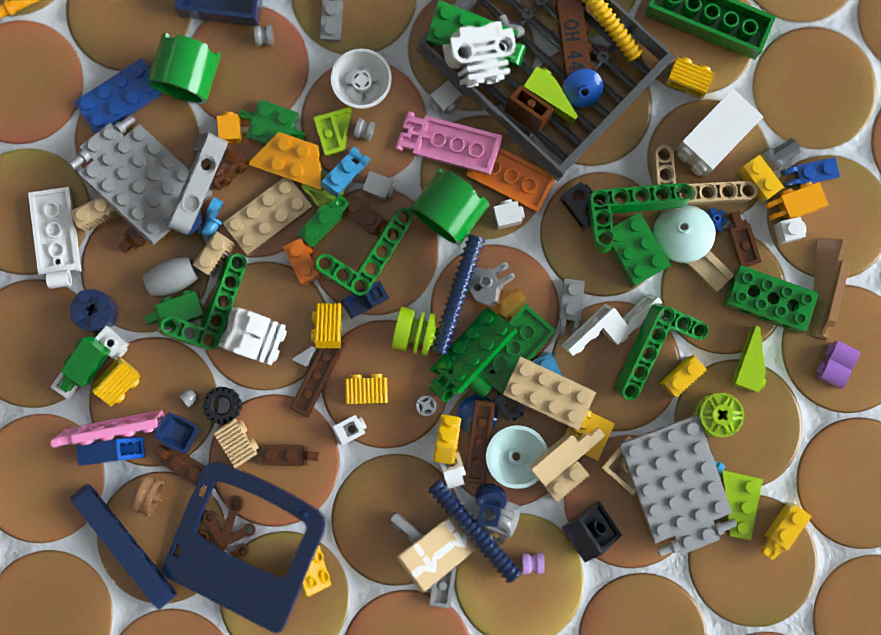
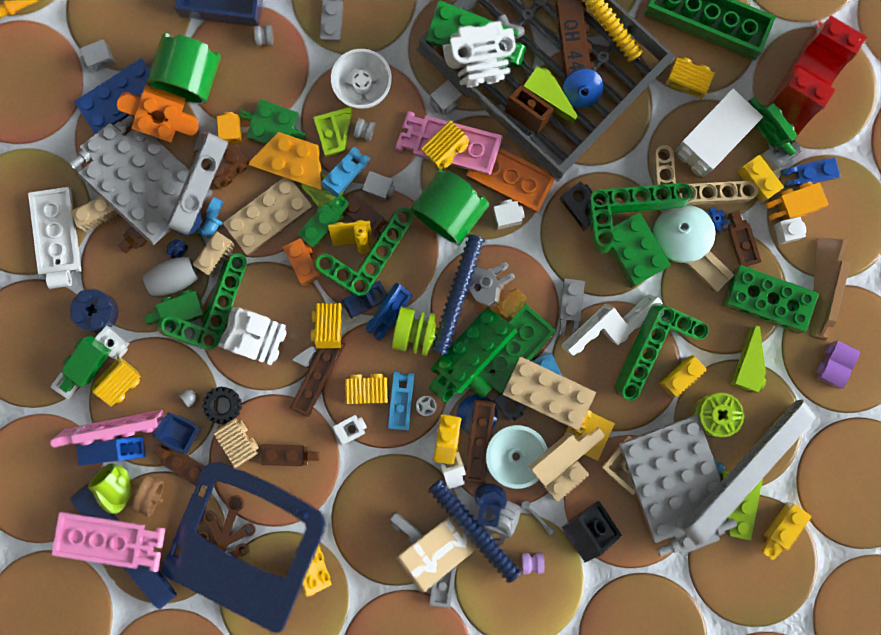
(97, 56): none -> light grey brick
(107, 541): none -> bright pink hinge
(111, 488): none -> lime helmet
(158, 113): none -> orange brick
(176, 248): none -> dark blue plate
(352, 233): none -> yellow hinge
(388, 311): none -> blue hinge
(401, 401): none -> dark azure plate
(445, 145): none -> yellow brick
(526, 505): none -> light grey hinge
(748, 472): none -> beam
(774, 126): none -> green plate
(809, 80): none -> red piece

